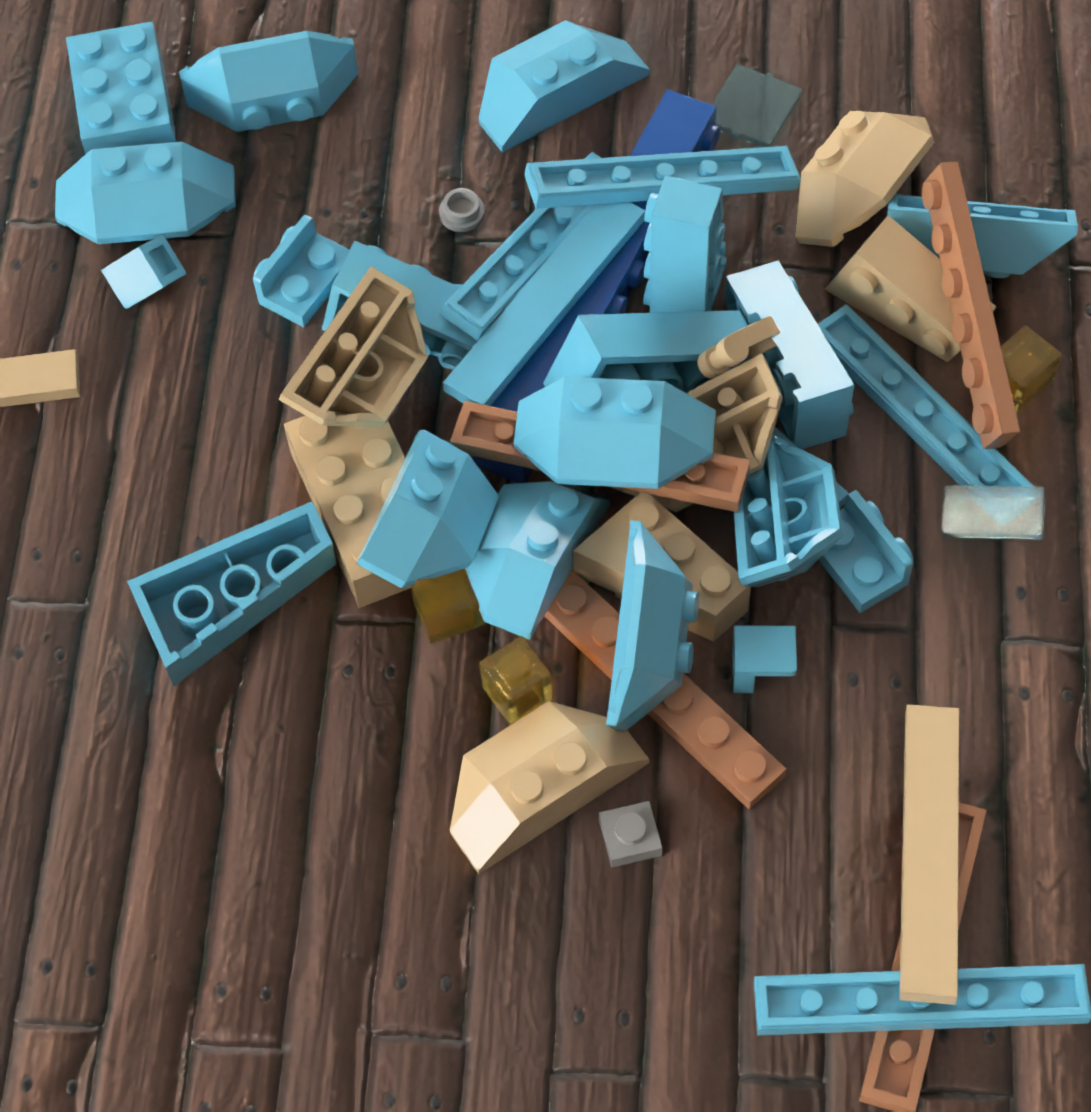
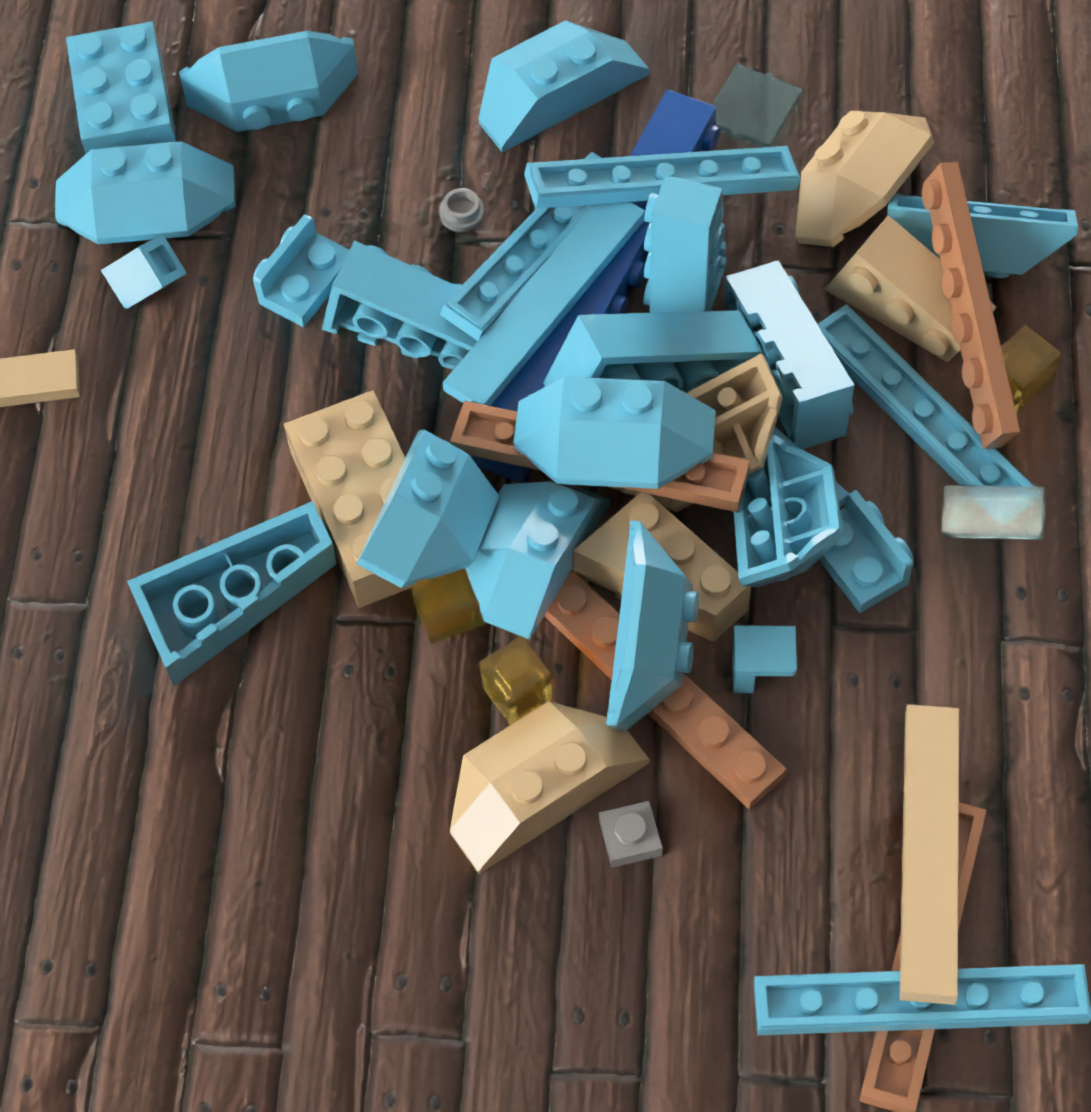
(362, 358): tan wedge -> none
(735, 347): tan plate -> none

